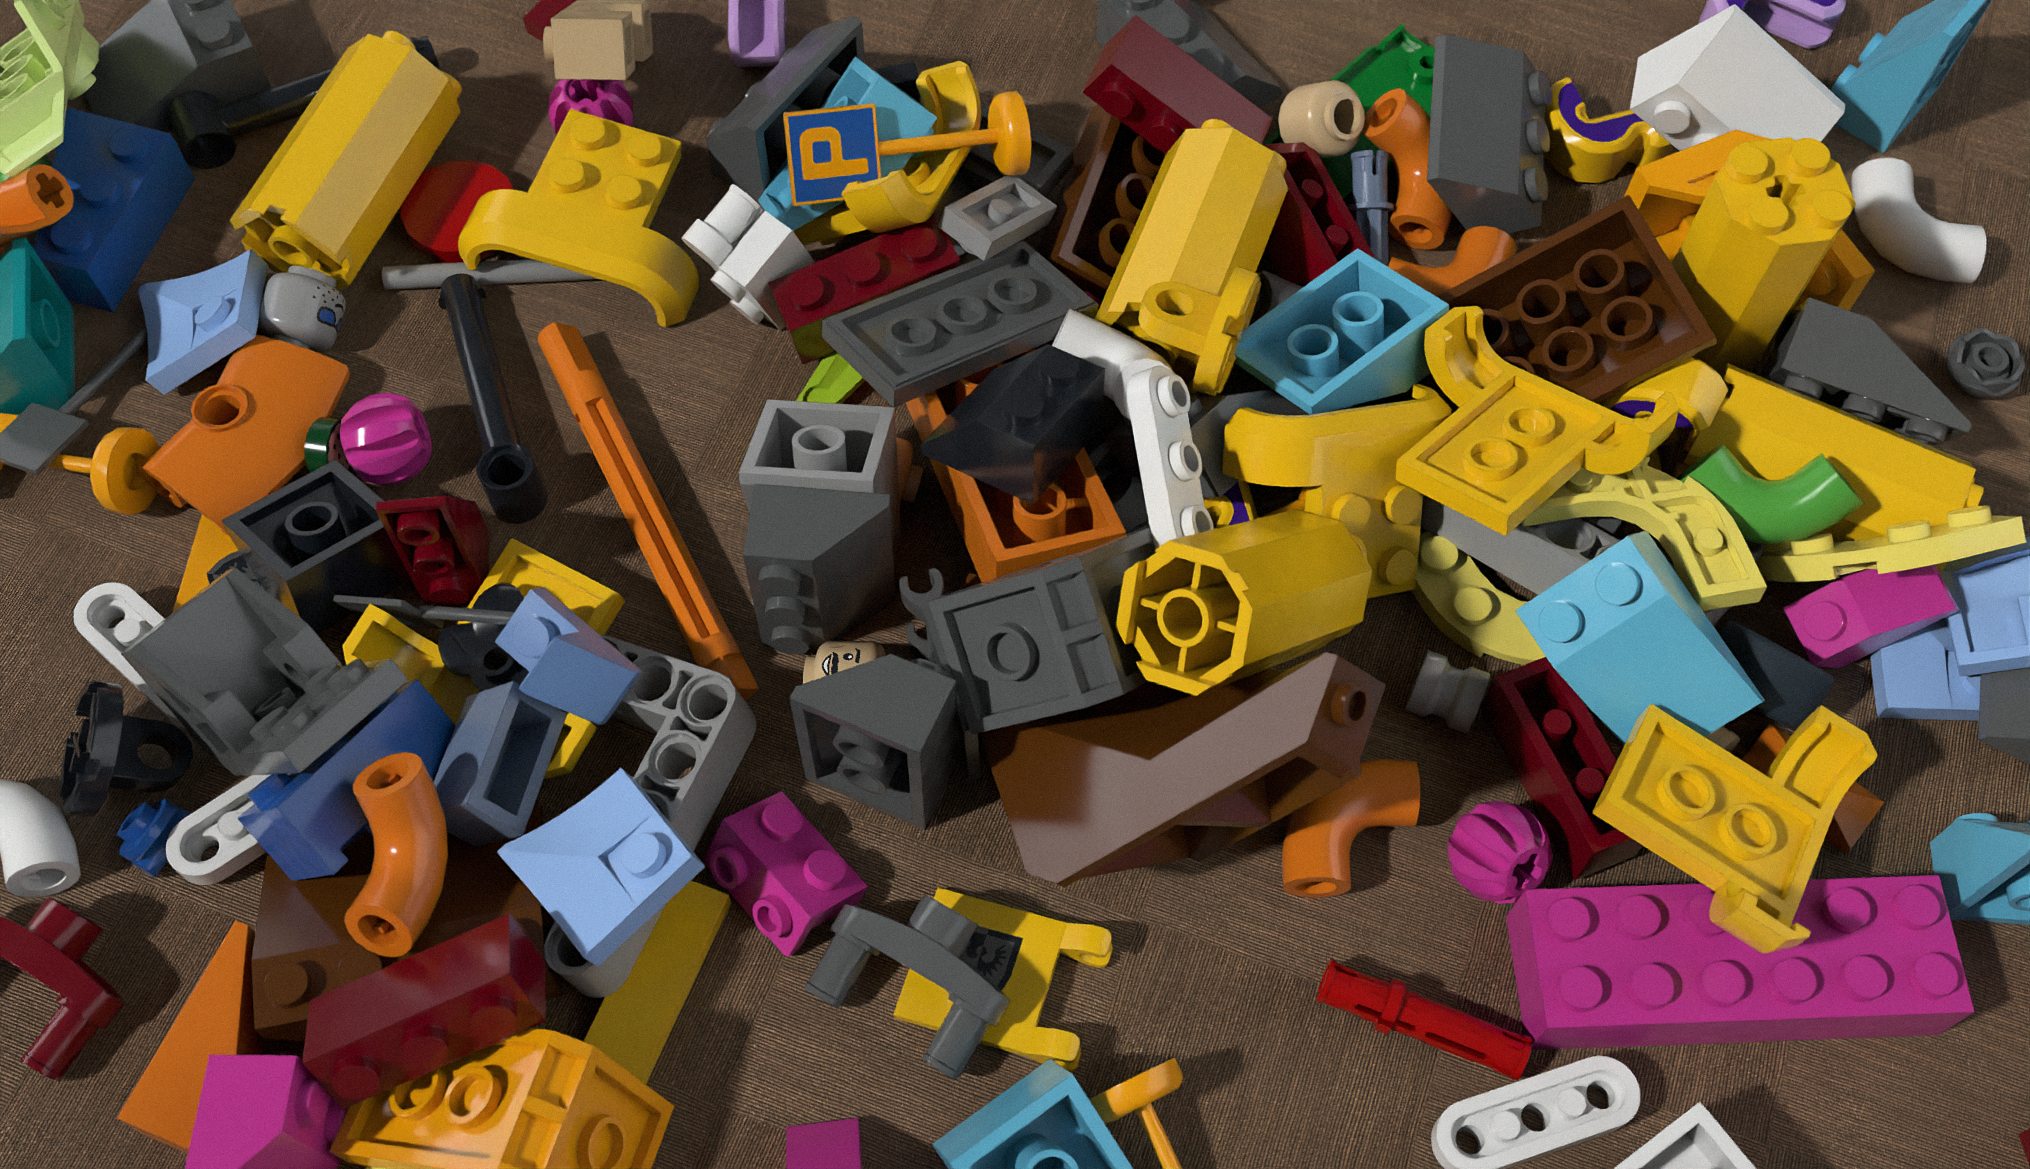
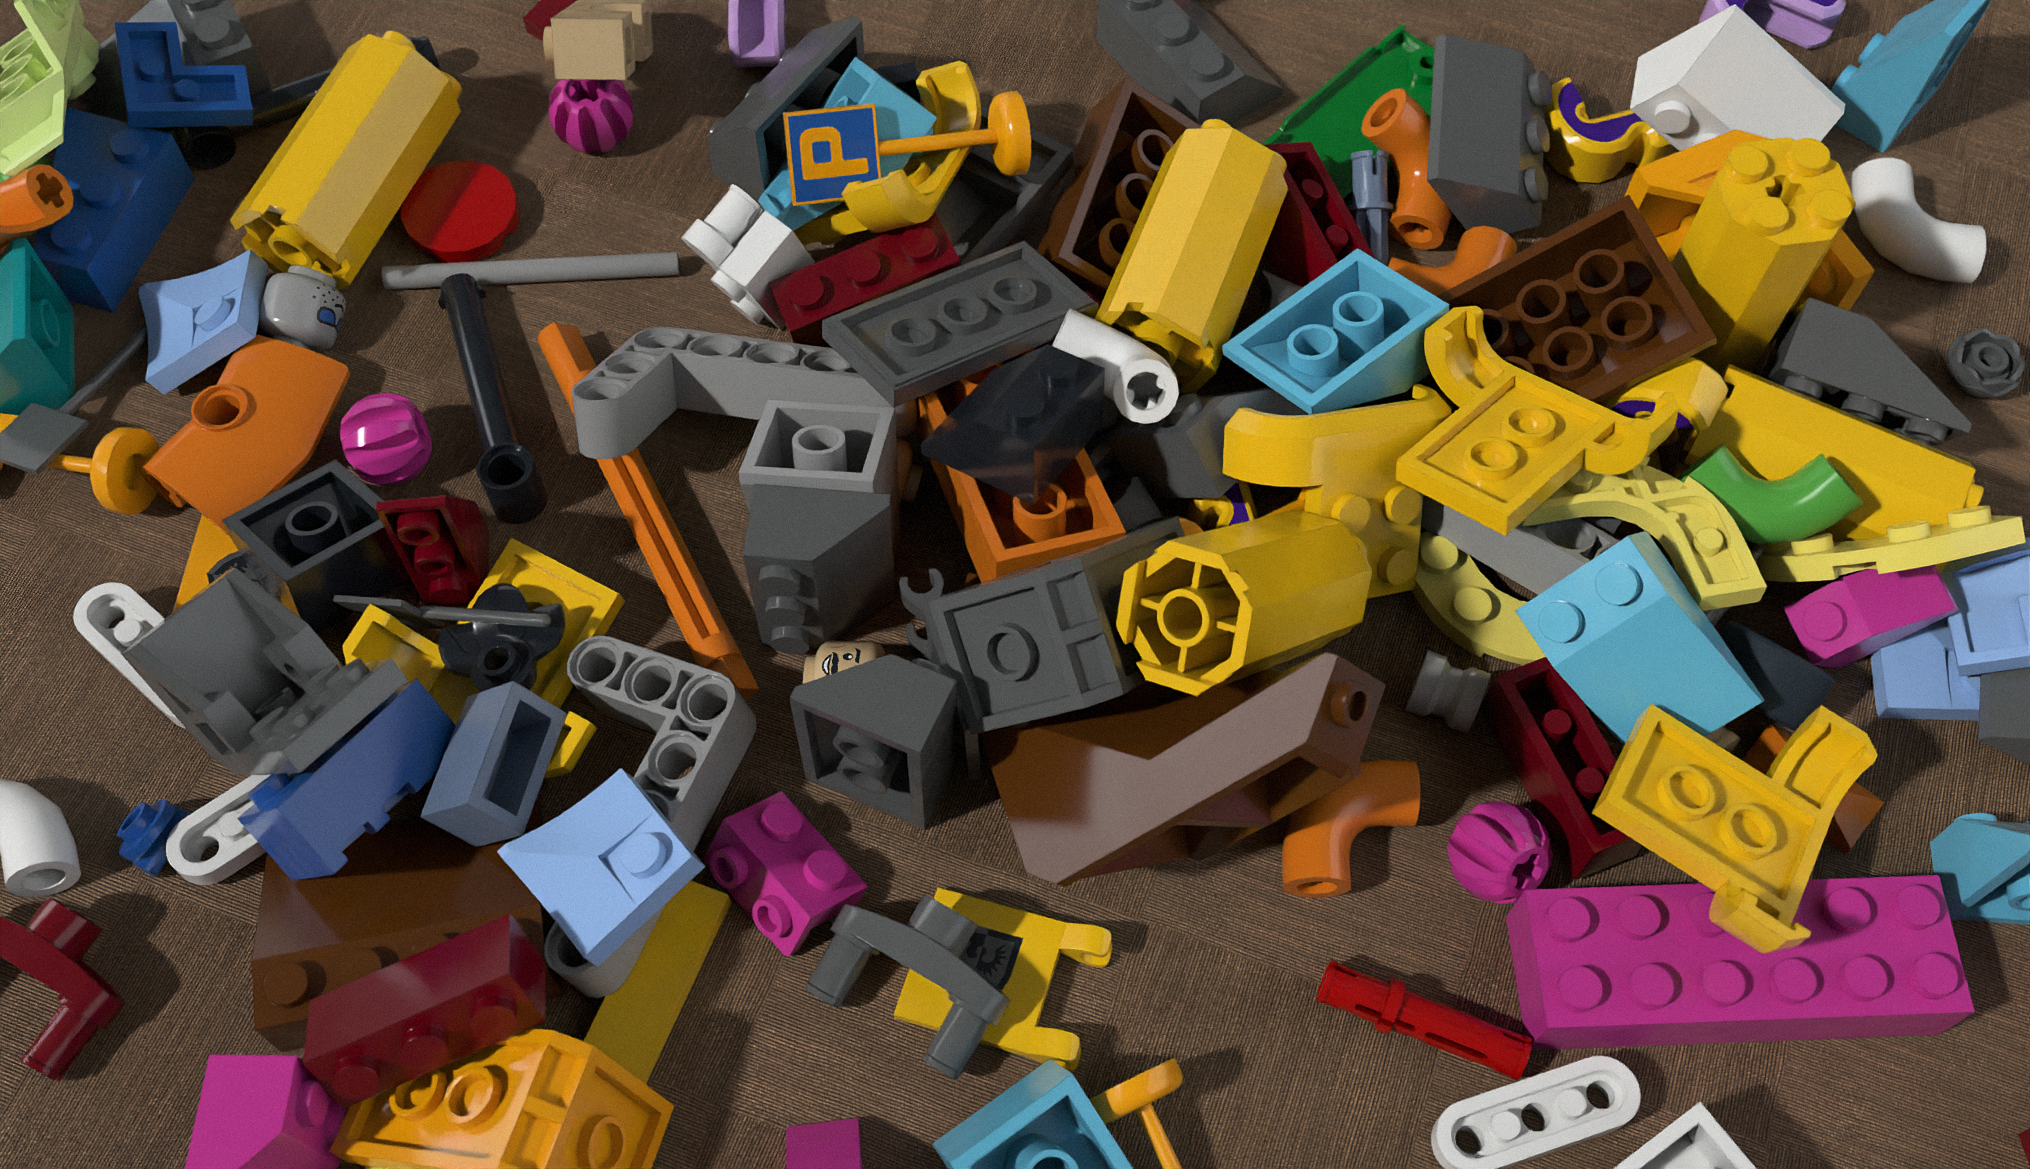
(107, 752): black tile -> none
(173, 95): none -> blue plate
(212, 1022): orange slope -> none
(324, 444): dark green tile -> none
(407, 858): orange cylinder -> none
(566, 659): medium blue slope -> none
(594, 213): yellow piece -> none
(711, 374): none -> light grey beam
(996, 216): light grey plate -> none
(1165, 90): dark red brick -> none
(1167, 455): white plate -> none
(1207, 325): yellow tile -> none
(1323, 117): tan head -> none

